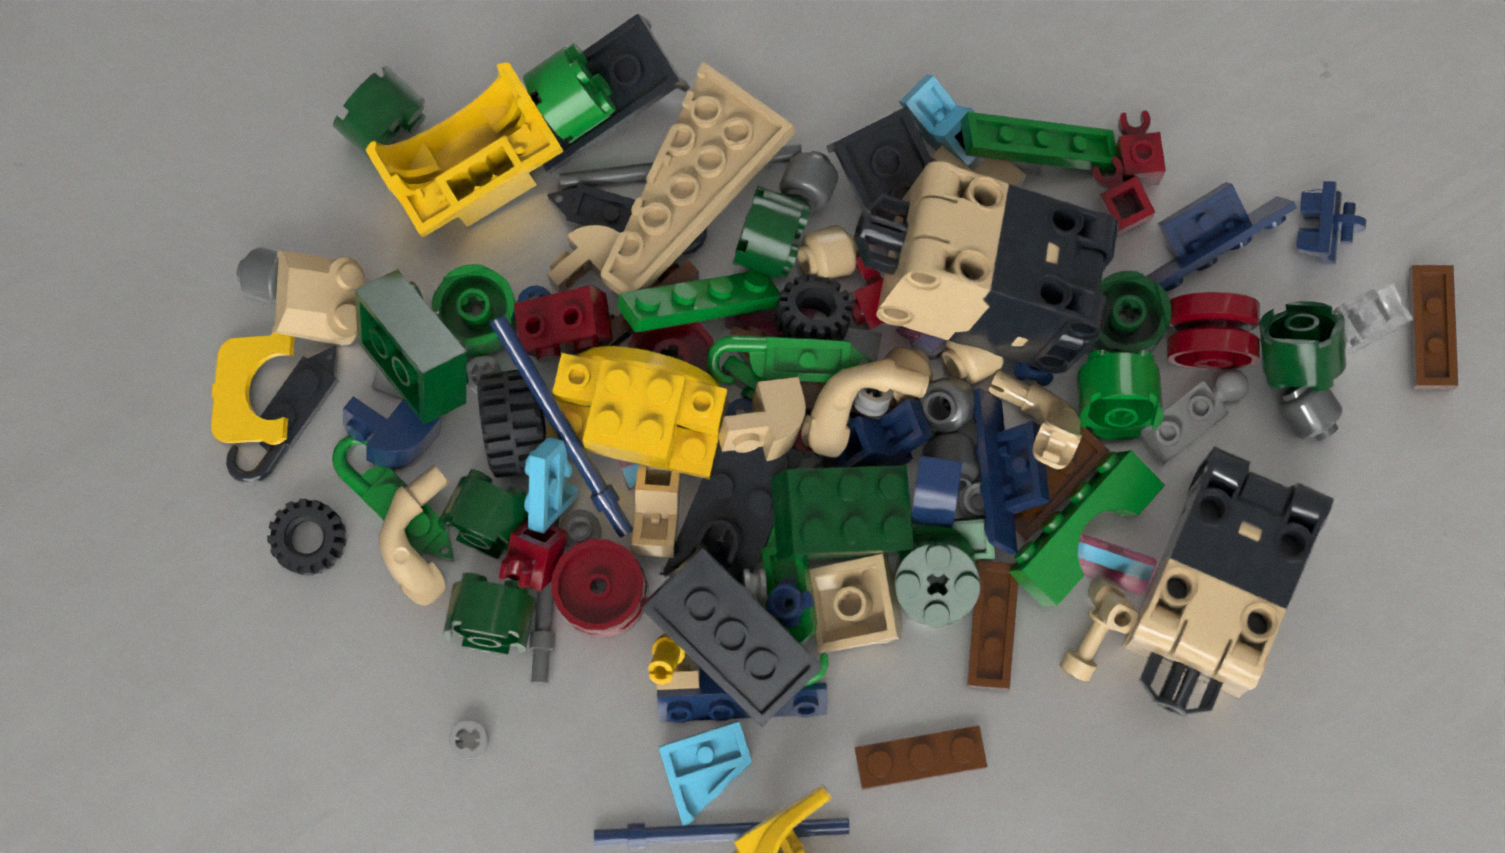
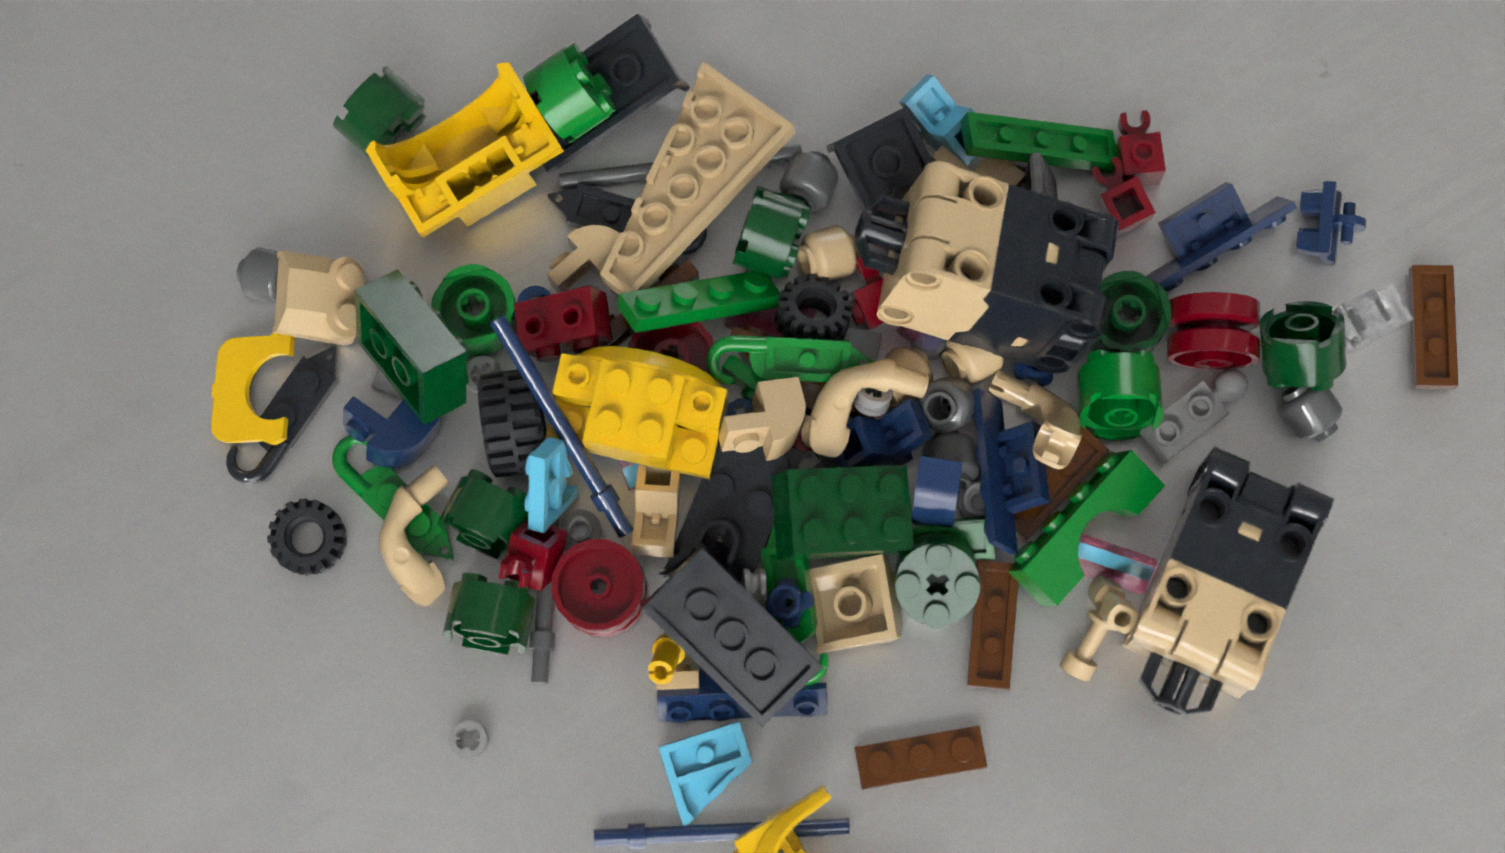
(1040, 177): none -> flat silver slope

